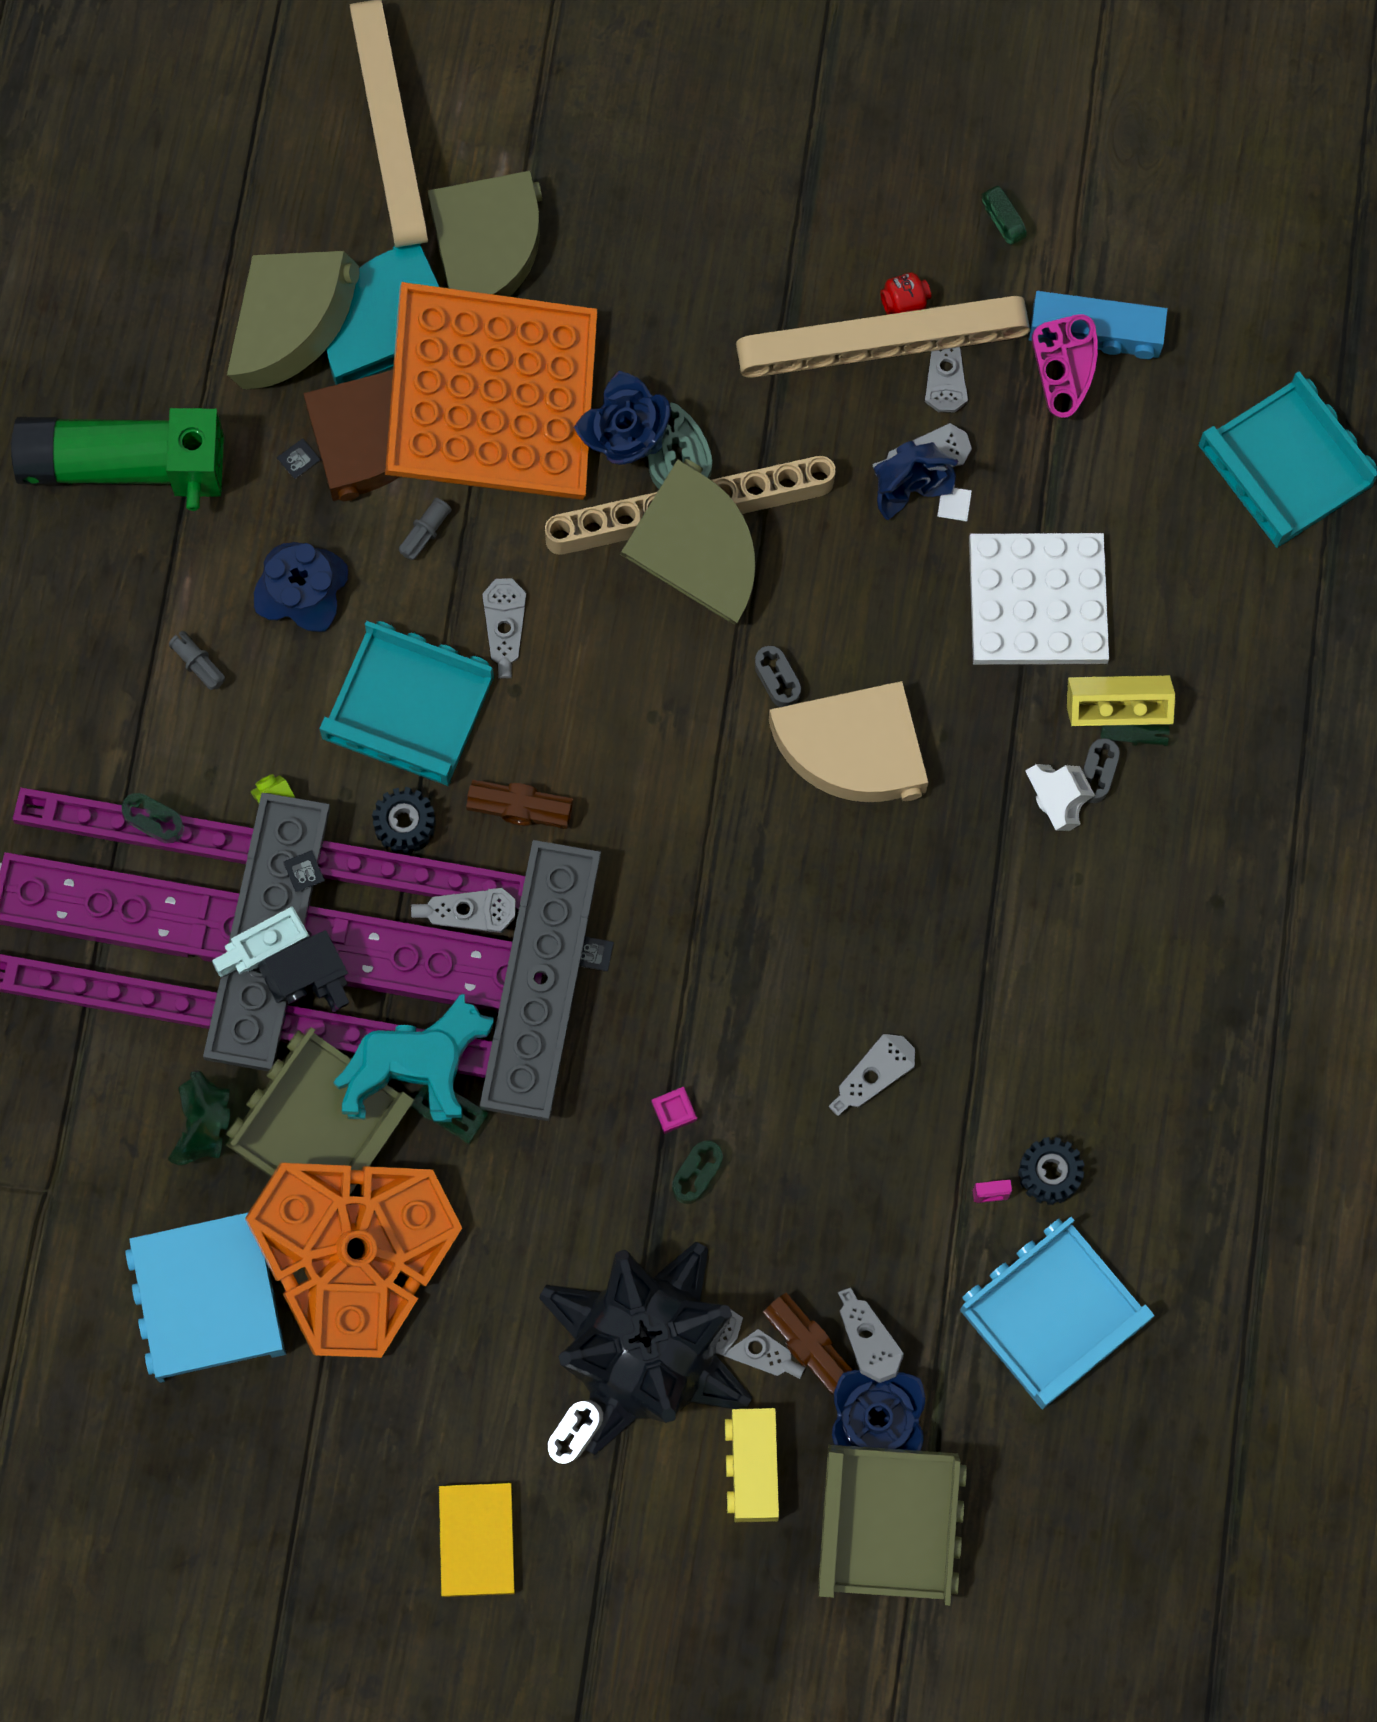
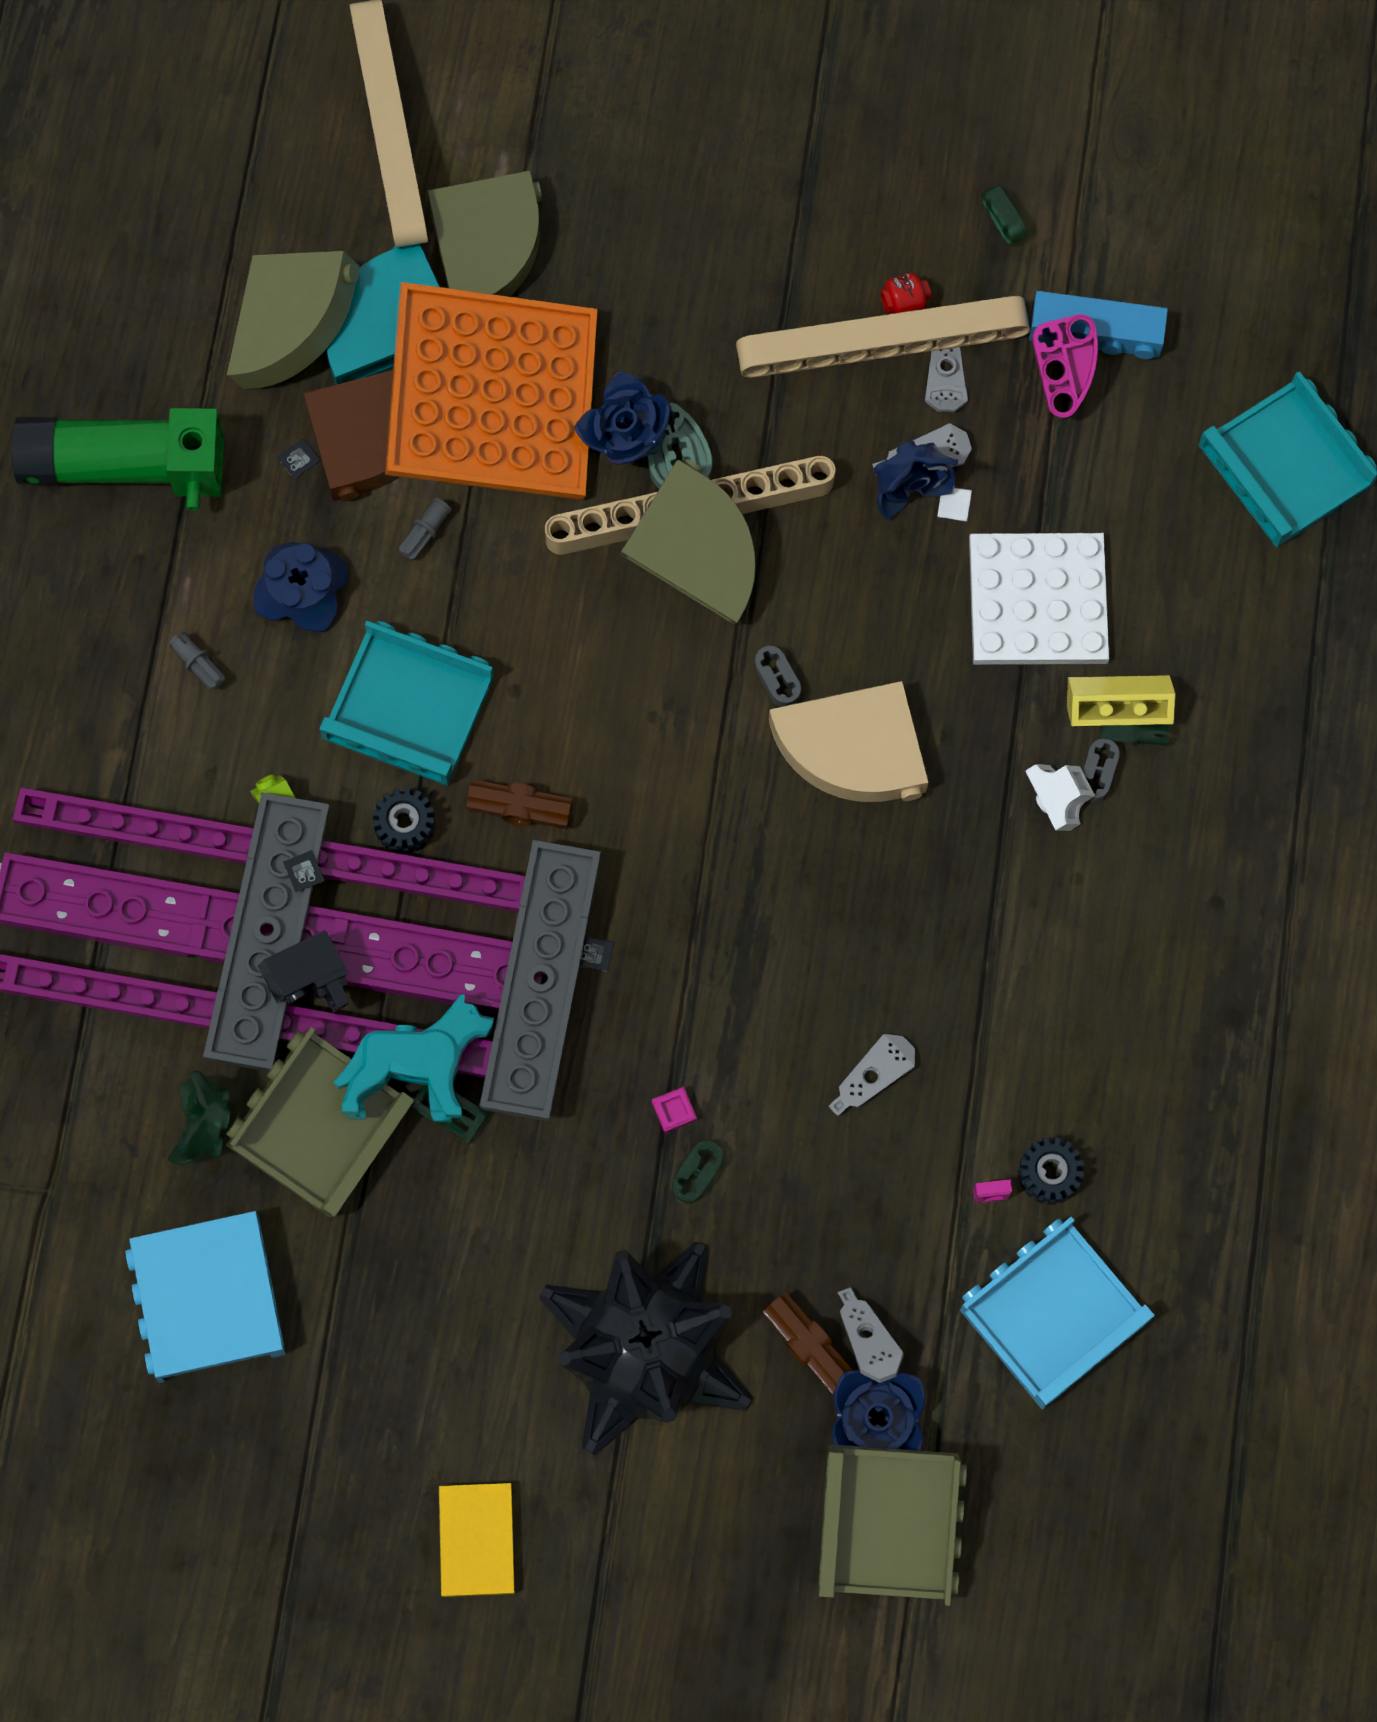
(156, 811): clear green beam -> none
(260, 942): light aqua hinge -> none
(307, 1223): orange plate -> none
(480, 914): light grey piece -> none
(504, 612): light grey piece -> none
(568, 1427): white beam -> none
(752, 1465): light yellow brick -> none
(760, 1361): light grey piece -> none

